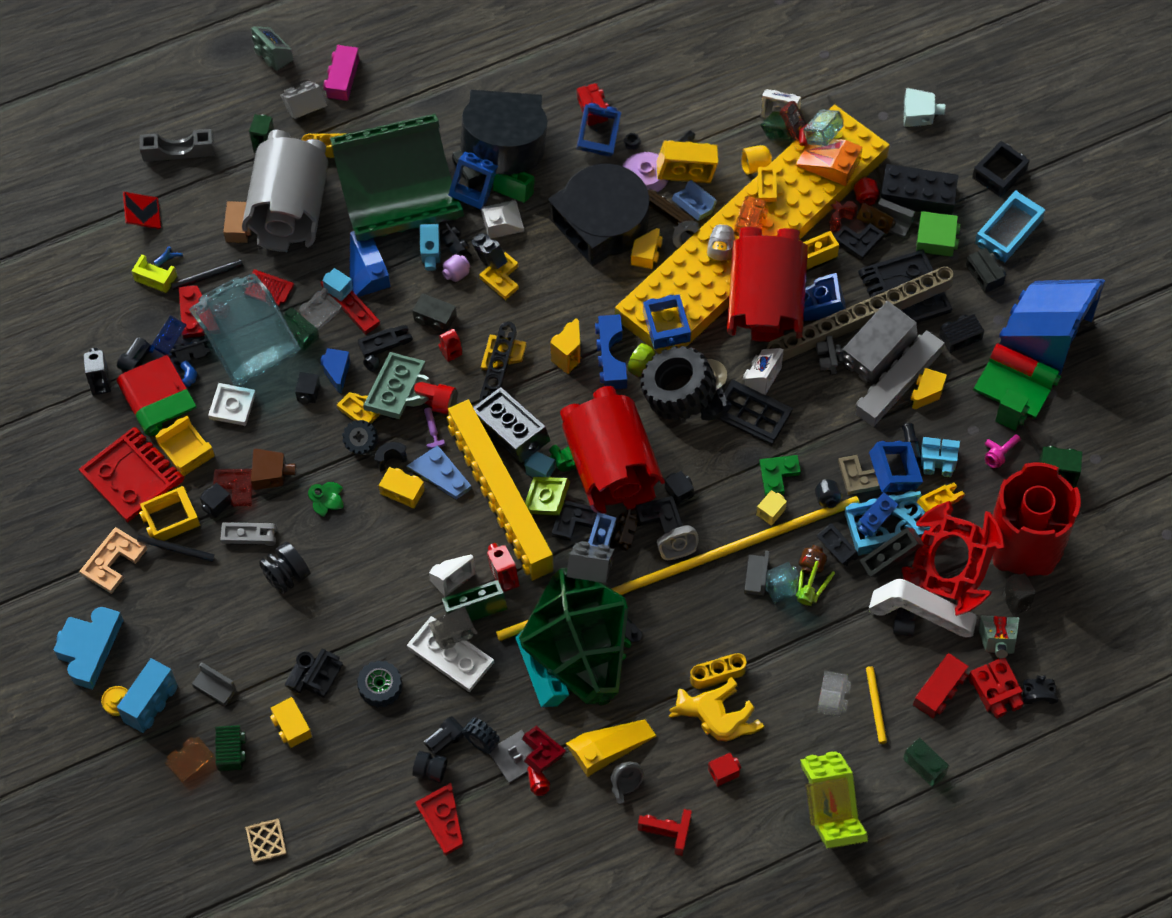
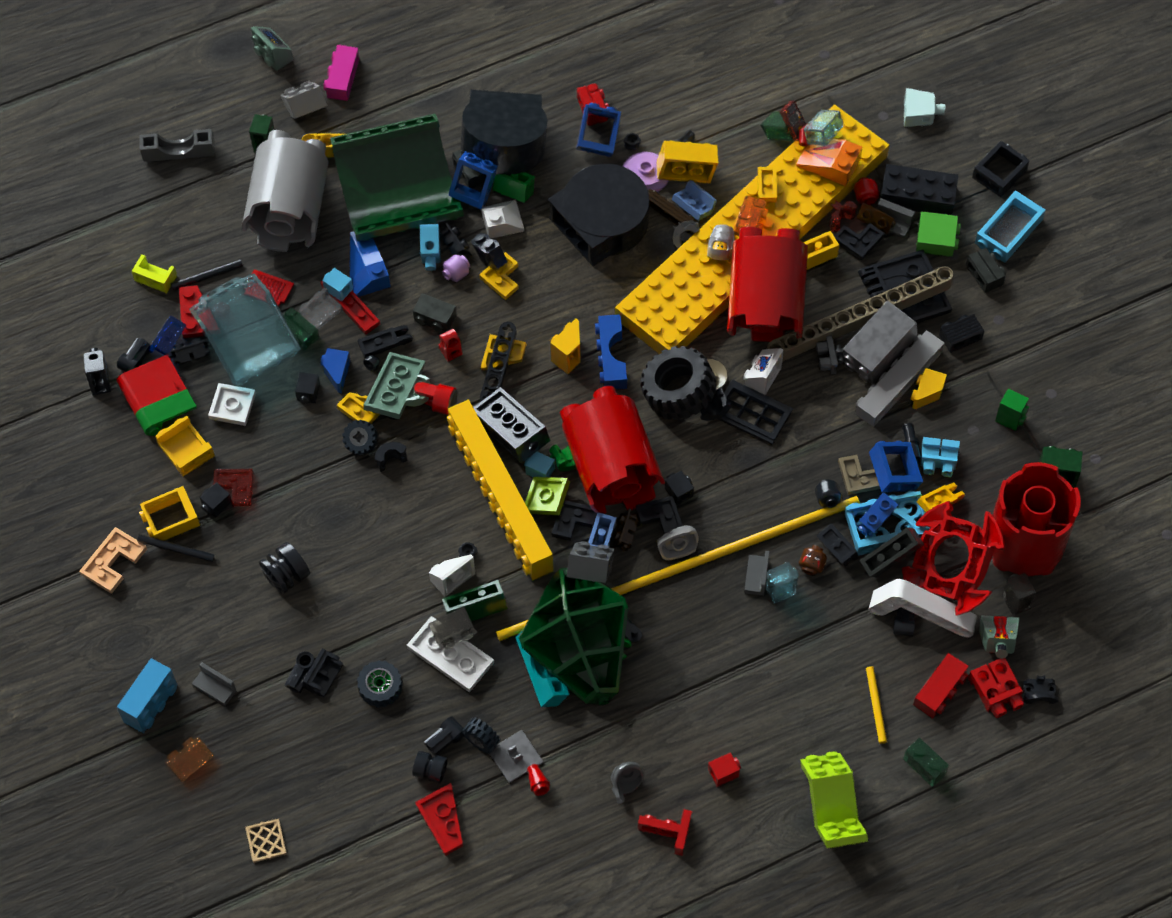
(88, 644): dark azure brick -> none
(112, 698): yellow plate -> none
(130, 474): red hinge -> none
(141, 210): red piece -> none
(165, 256): blue bar -> none
(190, 373): blue arm -> none
(229, 748): dark green brick -> none
(233, 223): medium nougat brick -> none
(248, 533): light grey plate -> none
(269, 469): reddish brown torso -> none
(291, 722): yellow brick -> none
(328, 499): green plate -> none
(401, 487): yellow brick -> none
(433, 430): medium lavender piece -> none
(440, 471): medium blue wing -> none
(467, 547): none -> black plate
(501, 561): red torso -> none
(545, 750): dark red plate -> none
(604, 746): yellow wedge -> none
(640, 358): lime helmet -> none
(645, 249): yellow slope -> none
(667, 337): blue window -> none
(711, 712): yellow animal -> none
(725, 664): yellow beam -> none
(757, 157): yellow helmet -> none
(771, 507): light yellow brick -> none
(774, 469): green plate -> none
(775, 101): white slope -> none
(807, 594): lime plant -> none
(823, 298): blue wedge -> none
(828, 801): clear yellow tile -> none
(833, 693): clear brick -> none
(995, 456): dark pink piece -> none
(1019, 373): green door -> none
(1046, 317): blue windscreen -> none

